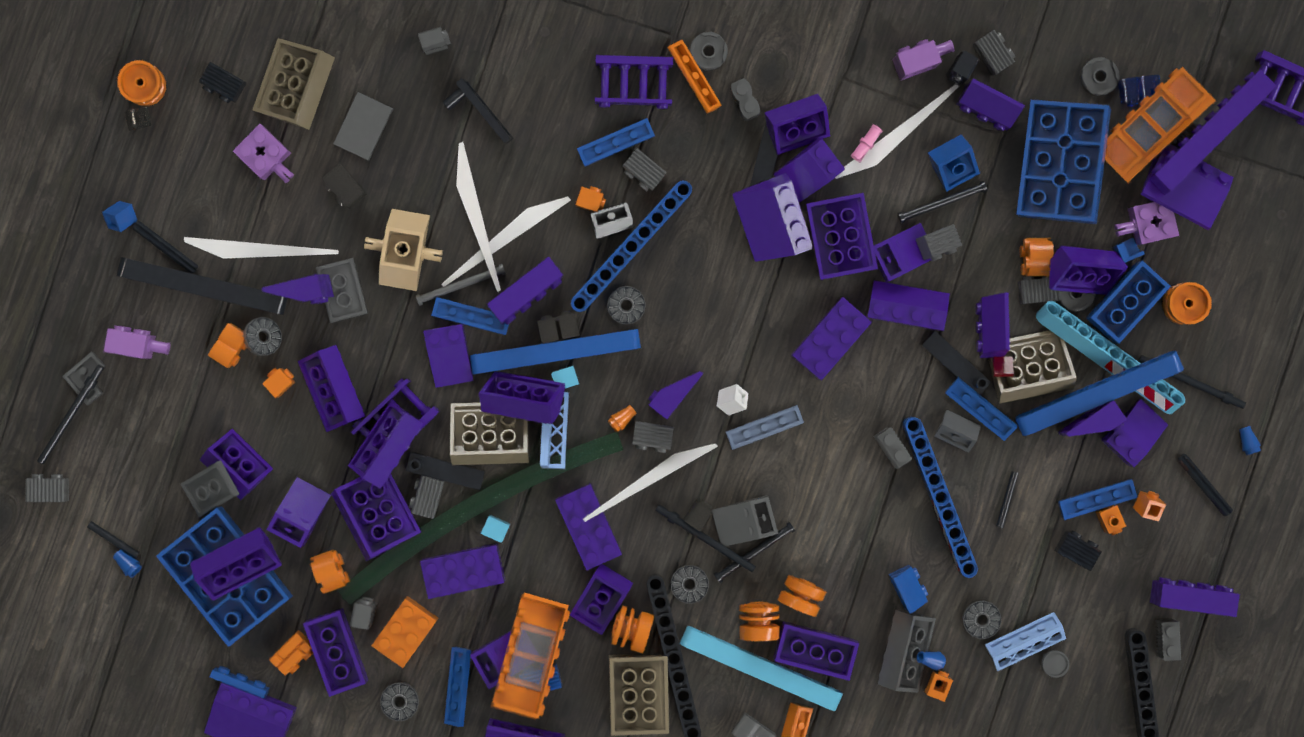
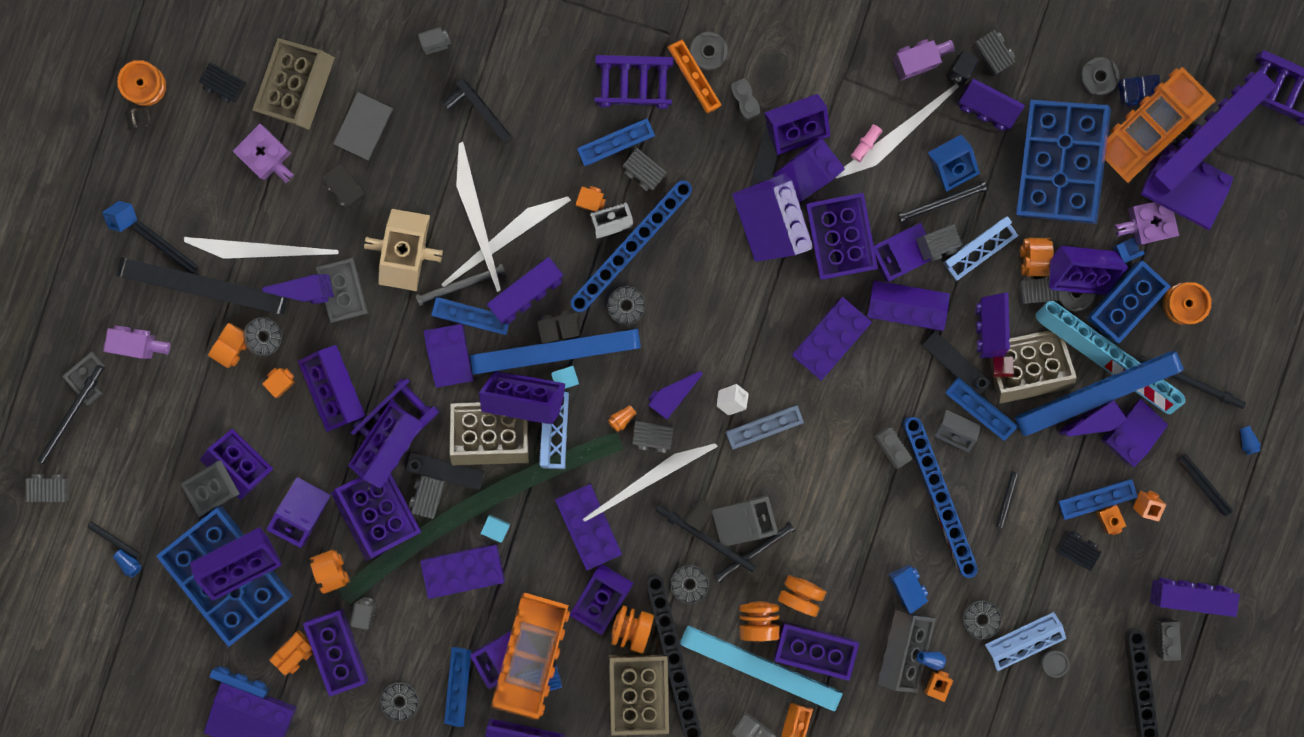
(405, 631): orange brick -> none
(979, 241): none -> light blue fence

